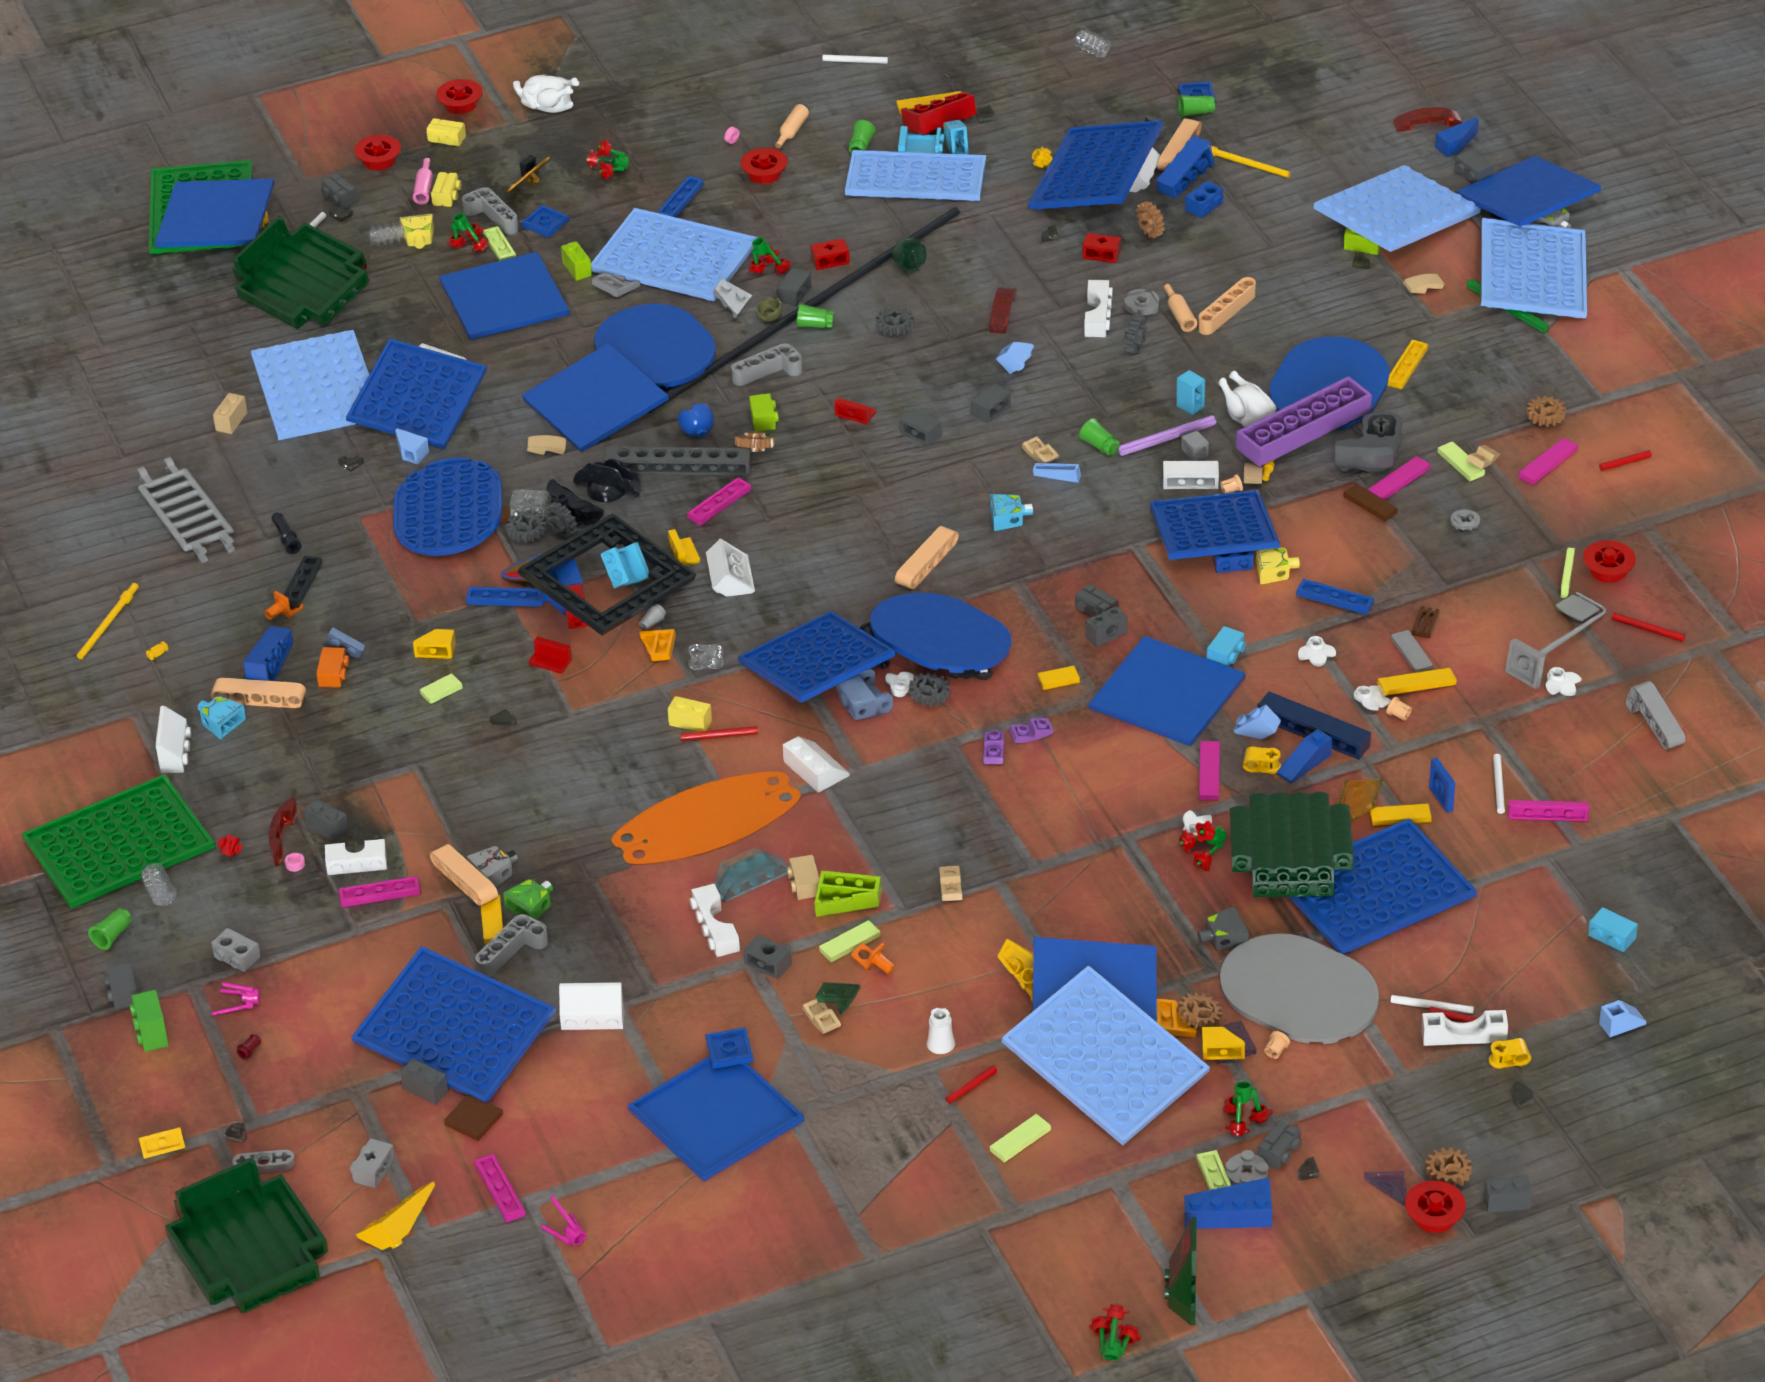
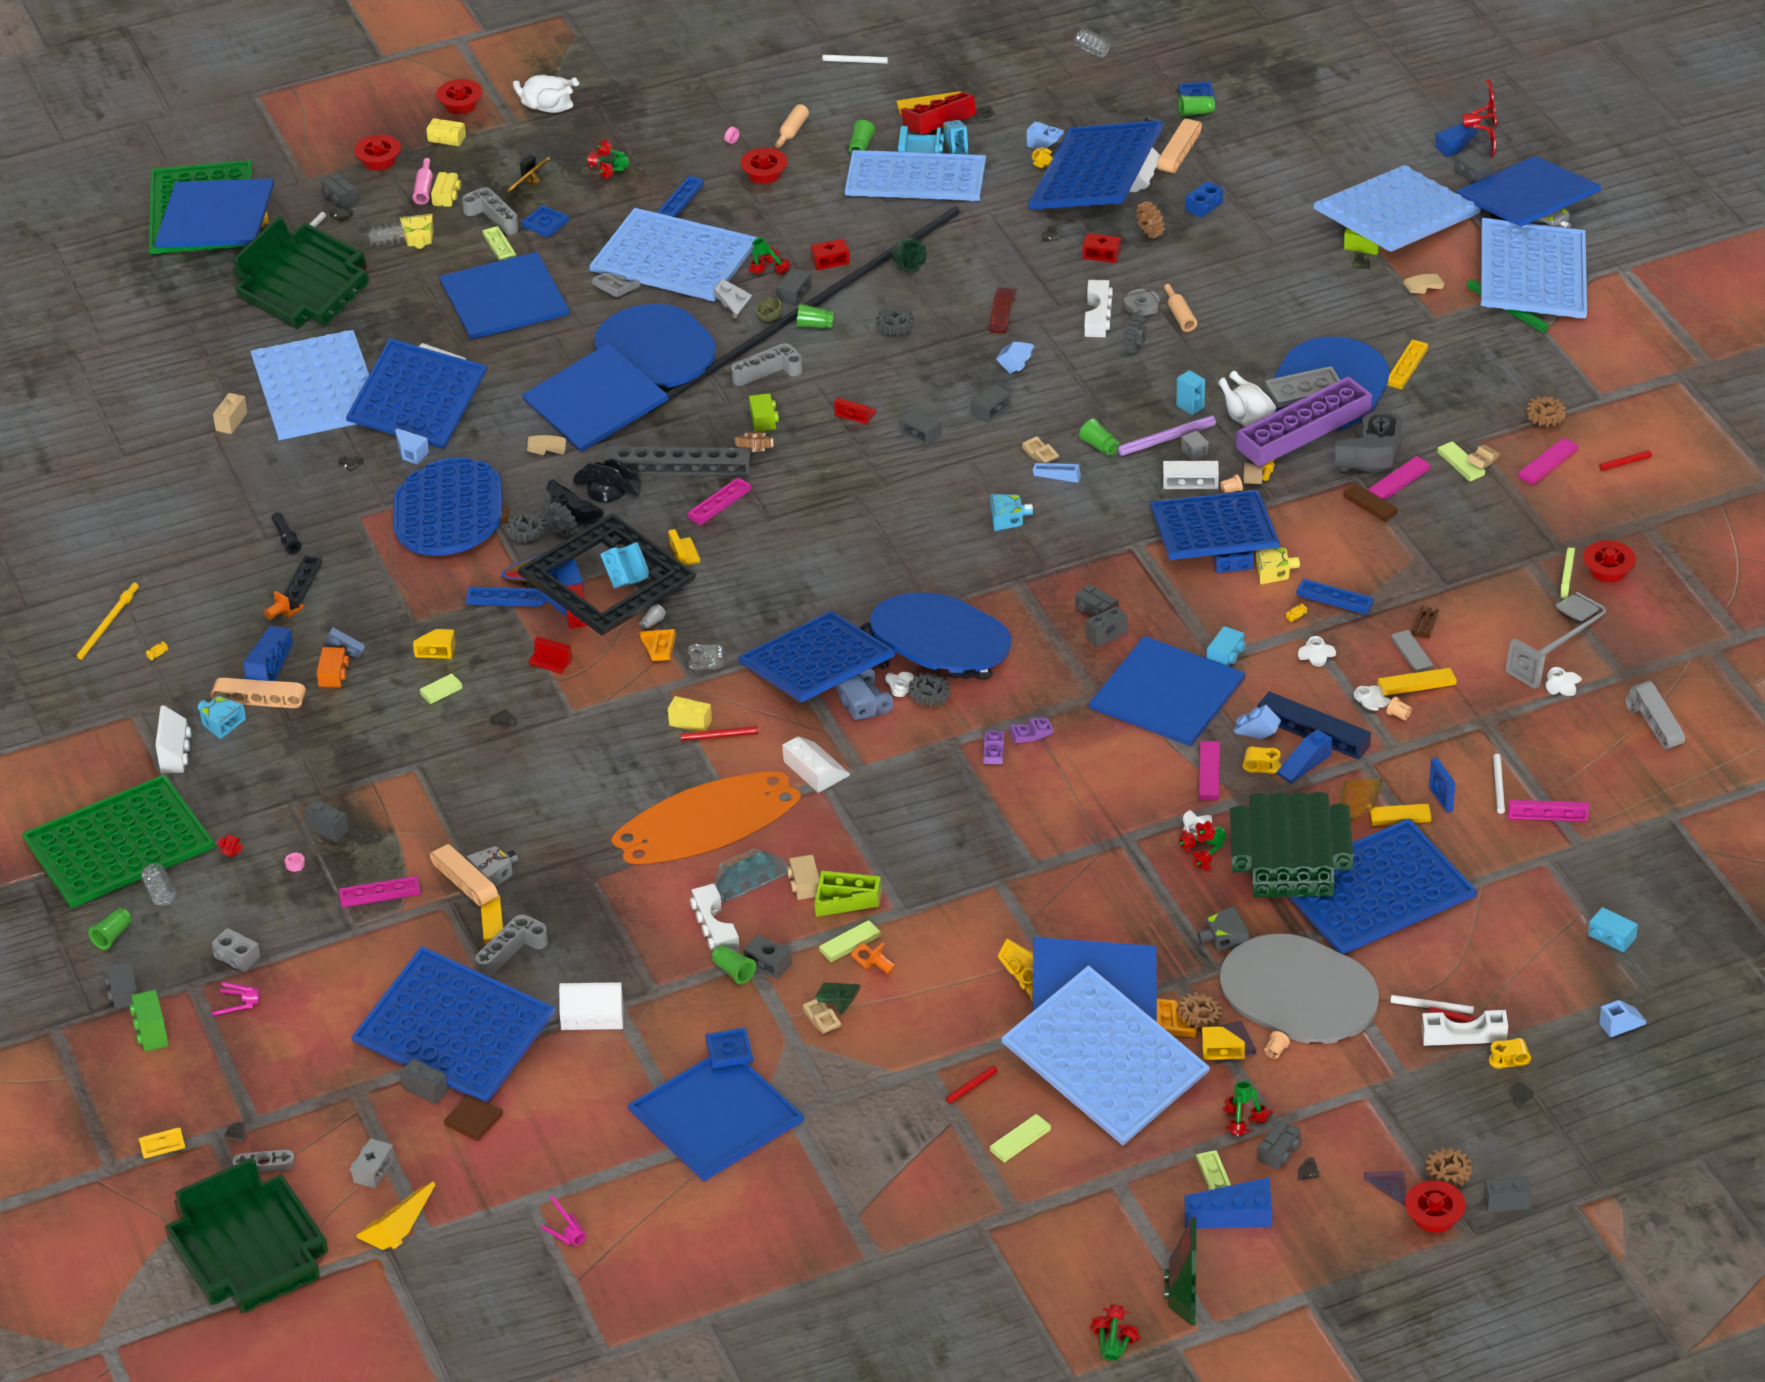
(151, 498): light grey bar -> none
(245, 1050): dark red pin -> none
(284, 816): clear red slope -> none
(341, 861): white arch -> none
(472, 230): plant -> none
(499, 1188): dark pink tile -> none
(528, 898): bright green torso -> none
(529, 501): clear brick -> none
(576, 261): lime brick -> none
(696, 421): blue cylinder -> none
(729, 570): white slope -> none
(734, 964): none -> bright green plant
(926, 557): light nougat beam -> none
(940, 1033): white plant -> none
(950, 883): tan slope -> none
(1042, 135): none -> light blue slope
(1058, 677): yellow tile -> none
(1186, 167): blue wedge -> none
(1216, 152): yellow bar -> none
(1227, 305): light nougat beam -> none
(1246, 1161): light grey plate -> none
(1296, 612): none -> yellow piece
(1298, 386): none -> light grey plate
(1426, 115): clear red slope -> none
(1470, 518): light grey gear -> none
(1473, 119): none -> red plant
(1649, 627): red bar -> none

